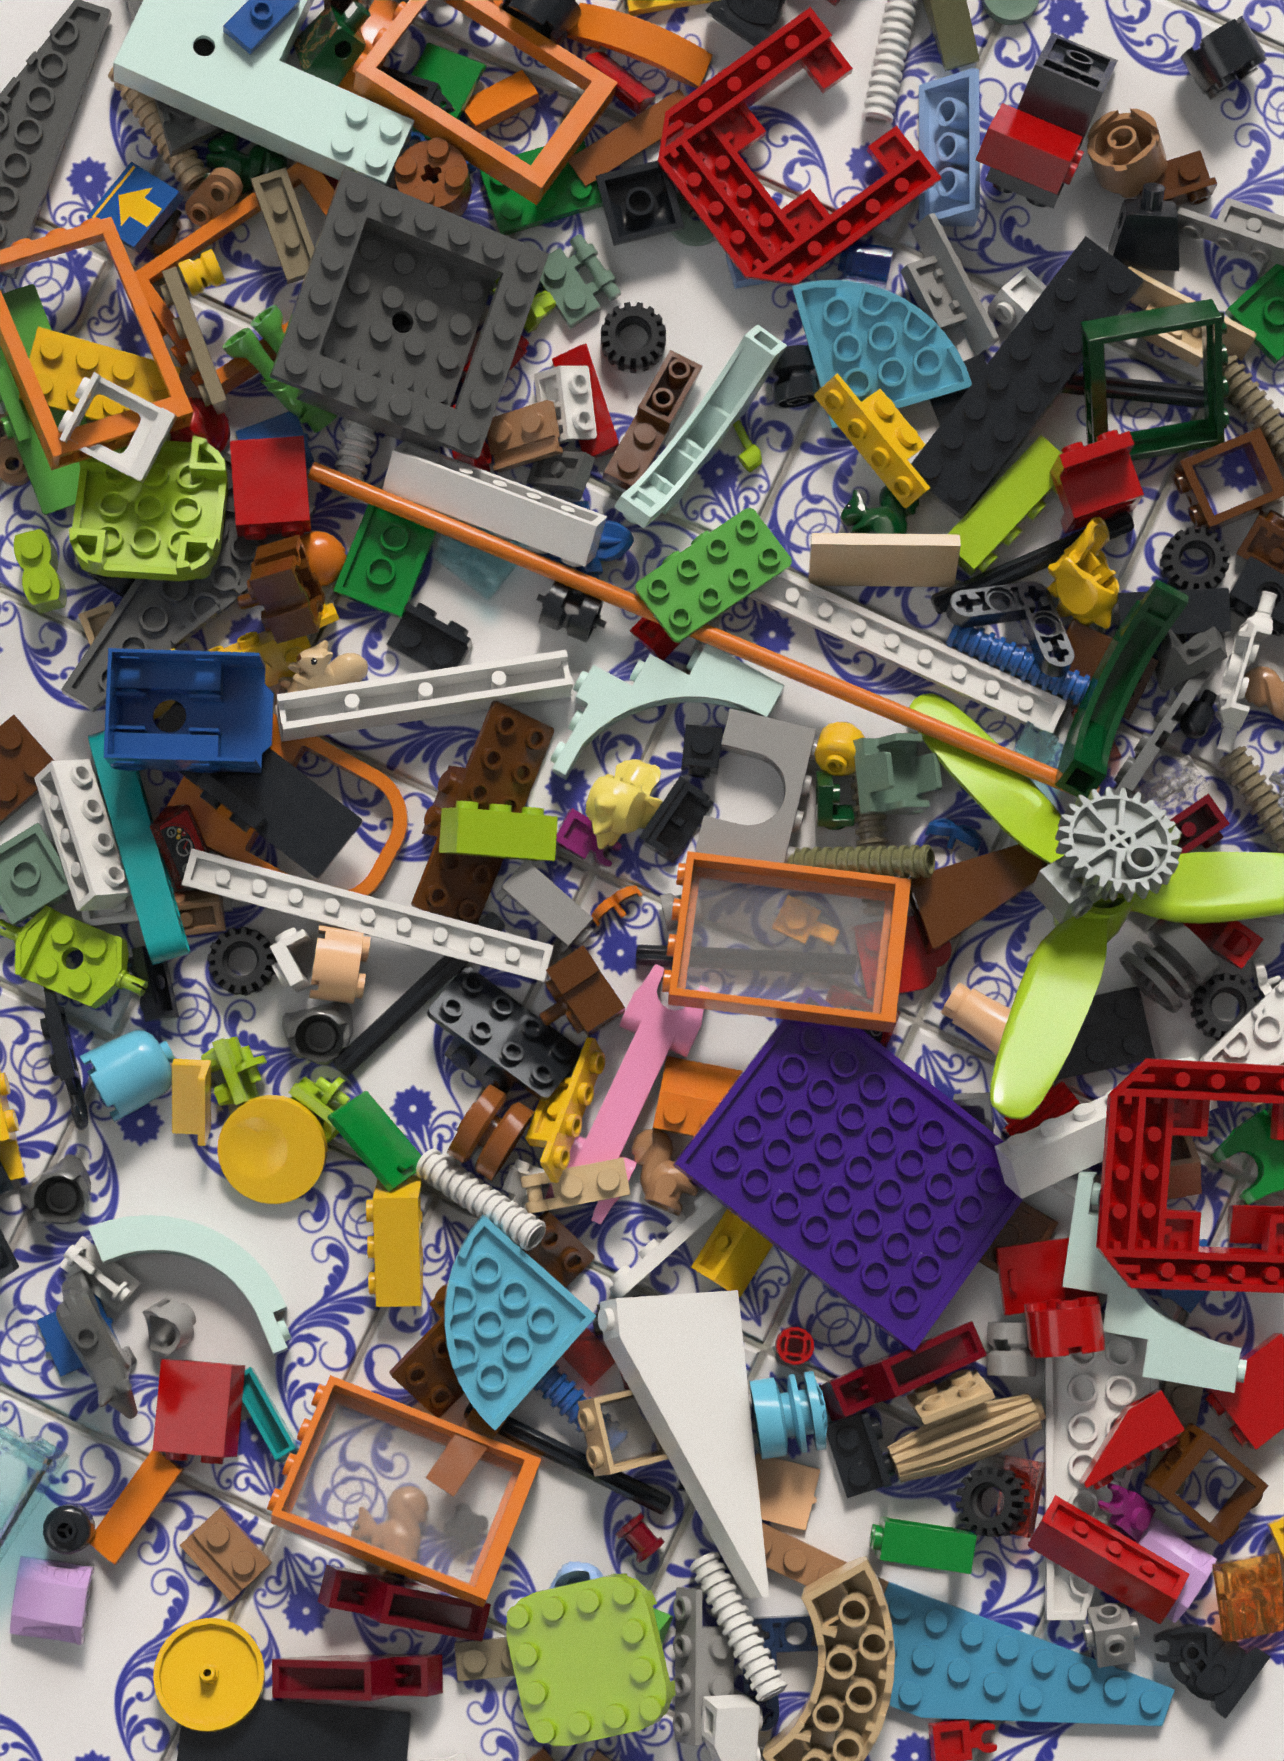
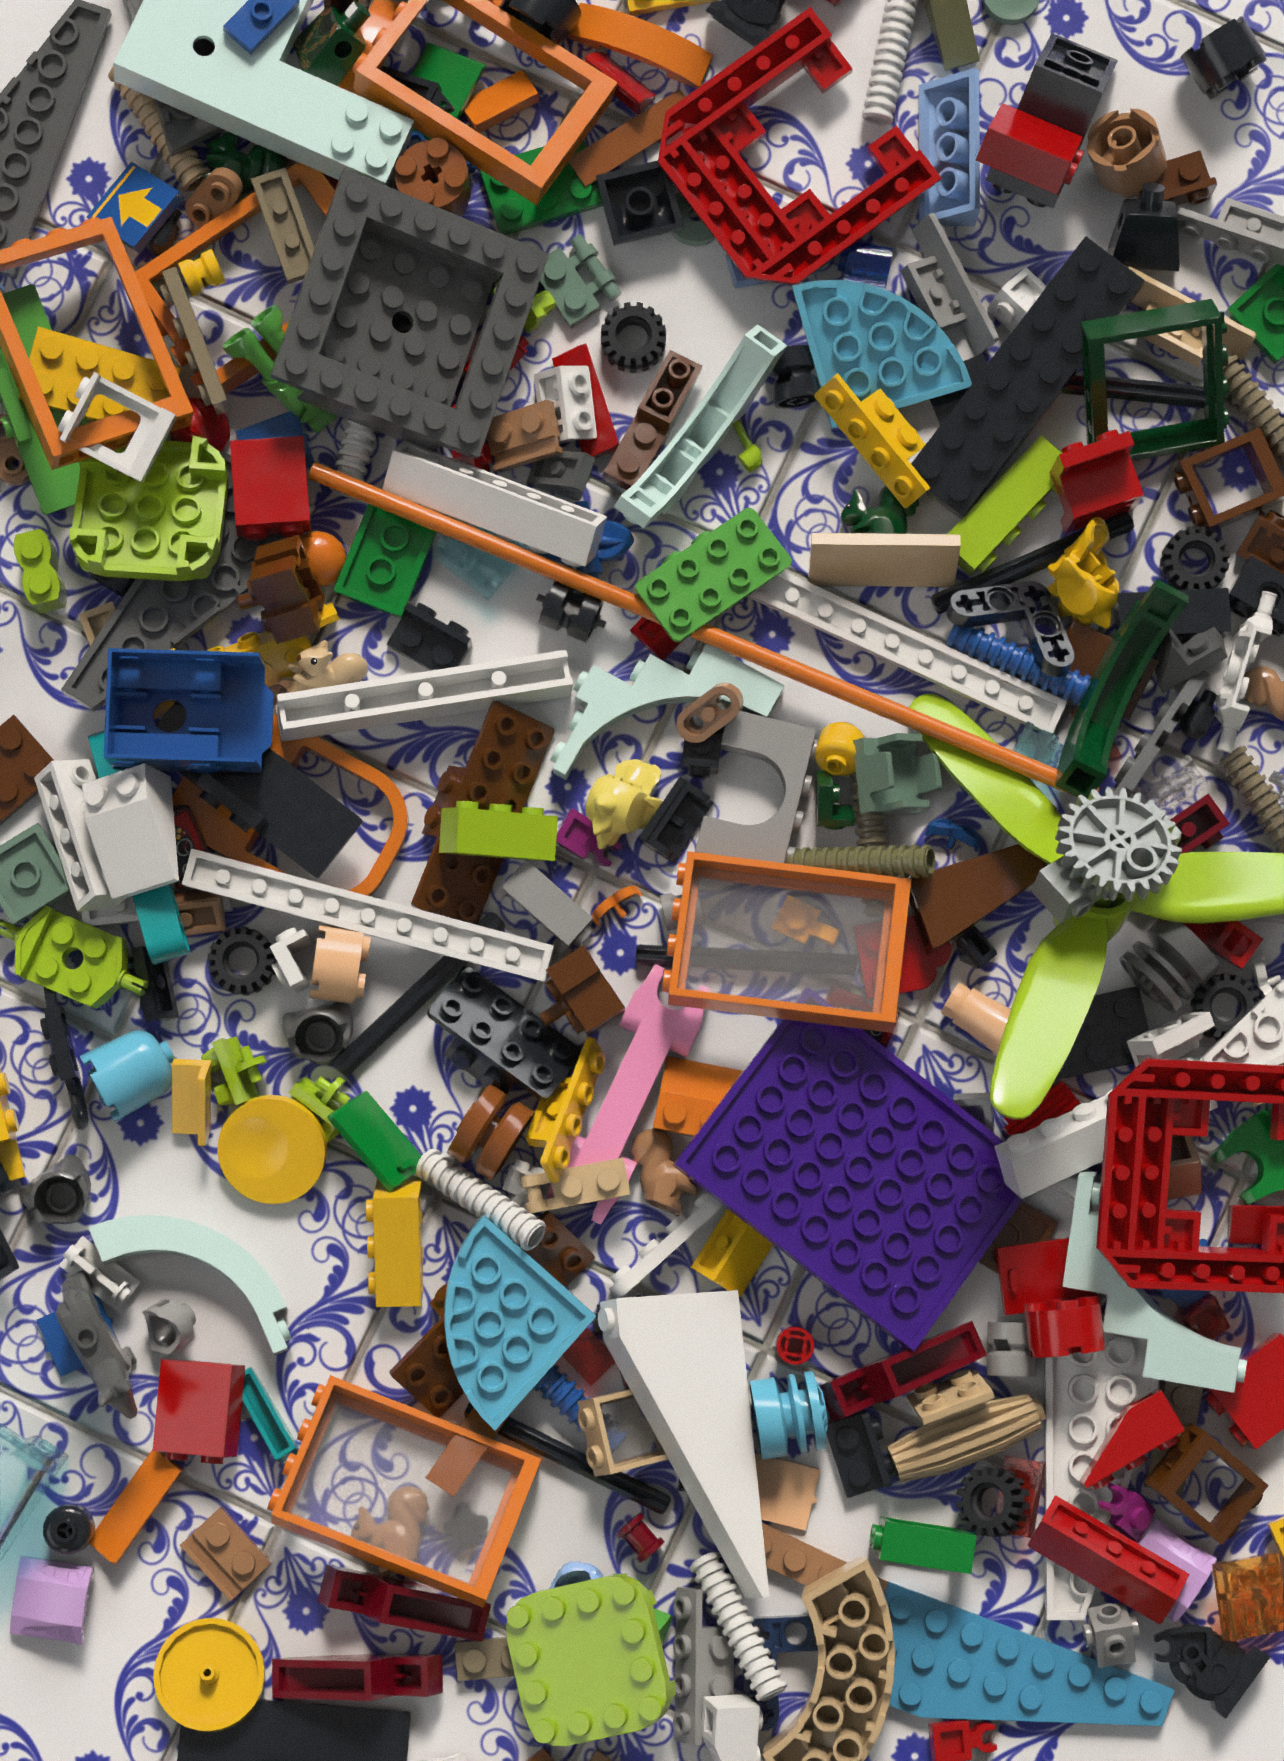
(133, 829): none -> white slope
(711, 711): none -> medium nougat plate
(974, 948): none -> black slope
(1171, 1037): none -> white bracket
(1205, 1317): none -> clear red plate

